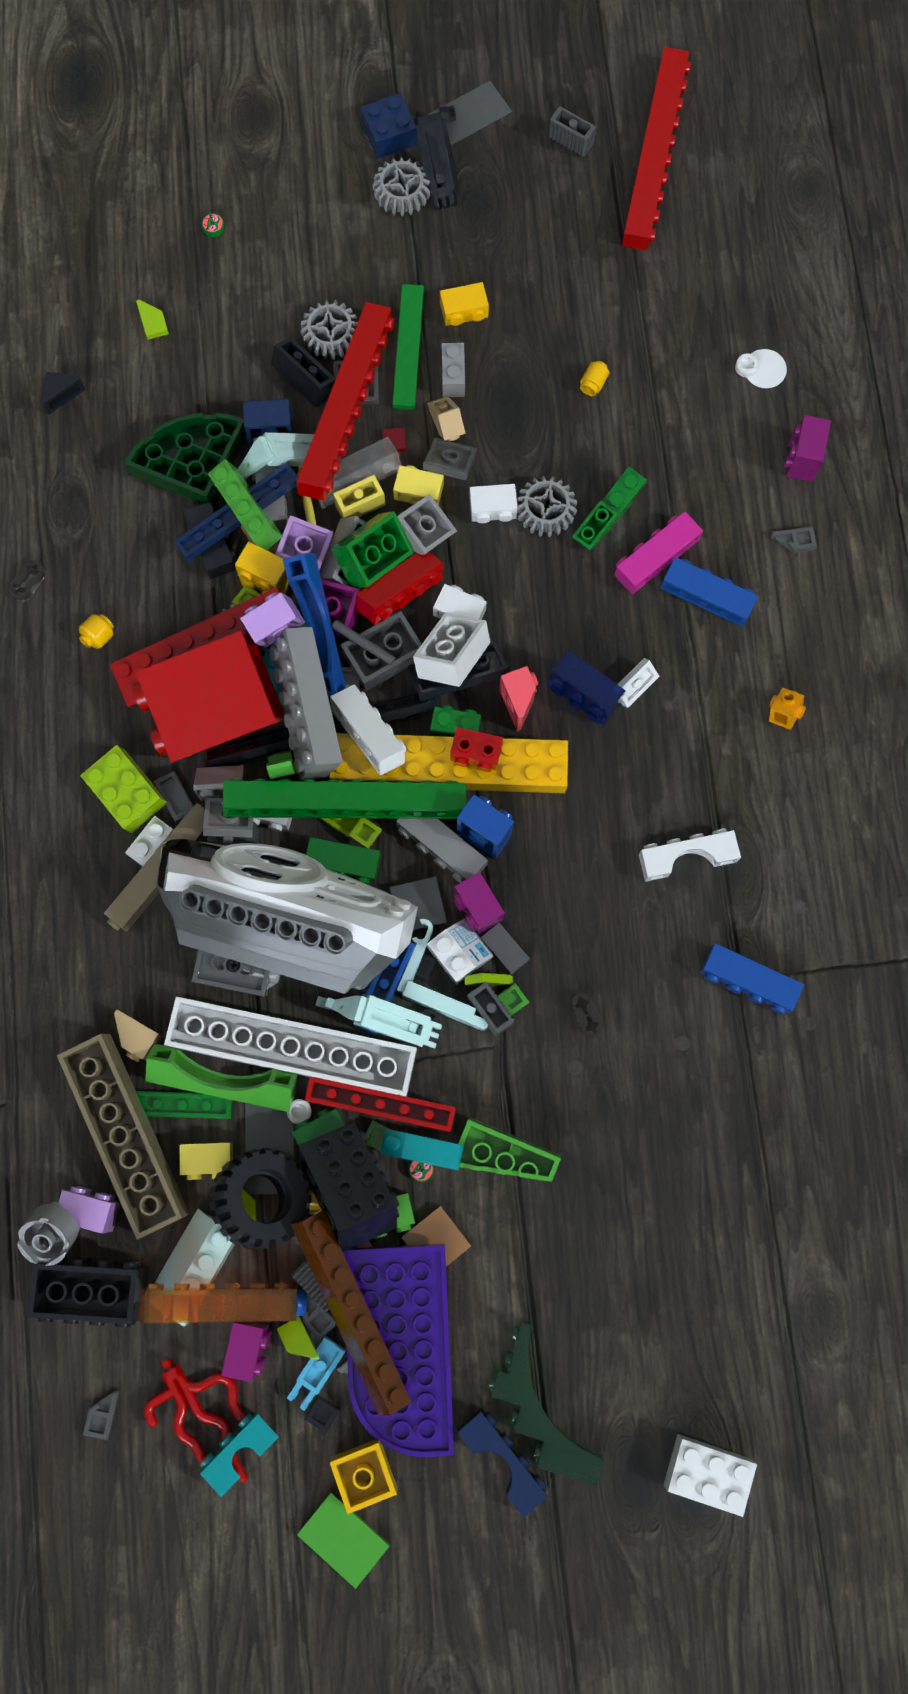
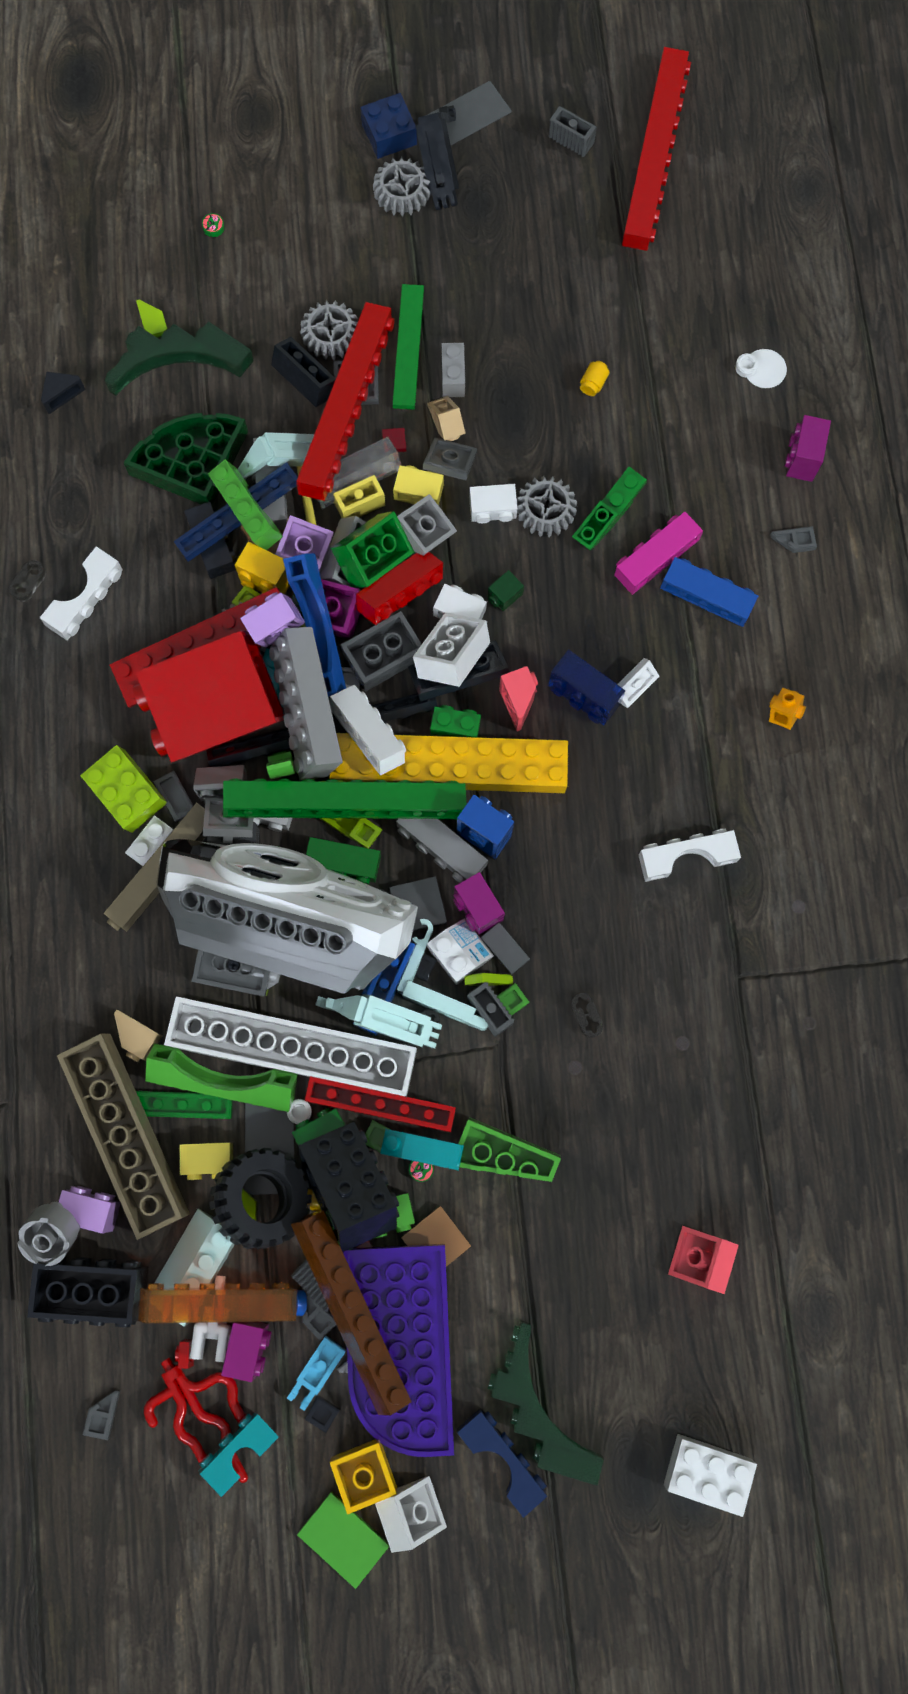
(66, 616): none -> white arch
(96, 631): yellow head -> none
(177, 346): none -> clear green arch
(182, 1354): none -> red plate
(211, 1330): none -> white plant
(268, 417): dark blue brick -> none
(297, 1339): lime tile -> none
(363, 642): dark grey bar -> none
(411, 1515): none -> white slope
(464, 304): yellow brick -> none
(476, 749): red brick -> none
(505, 591): none -> dark green brick
(703, 1259): none -> coral slope
(752, 979): blue brick -> none

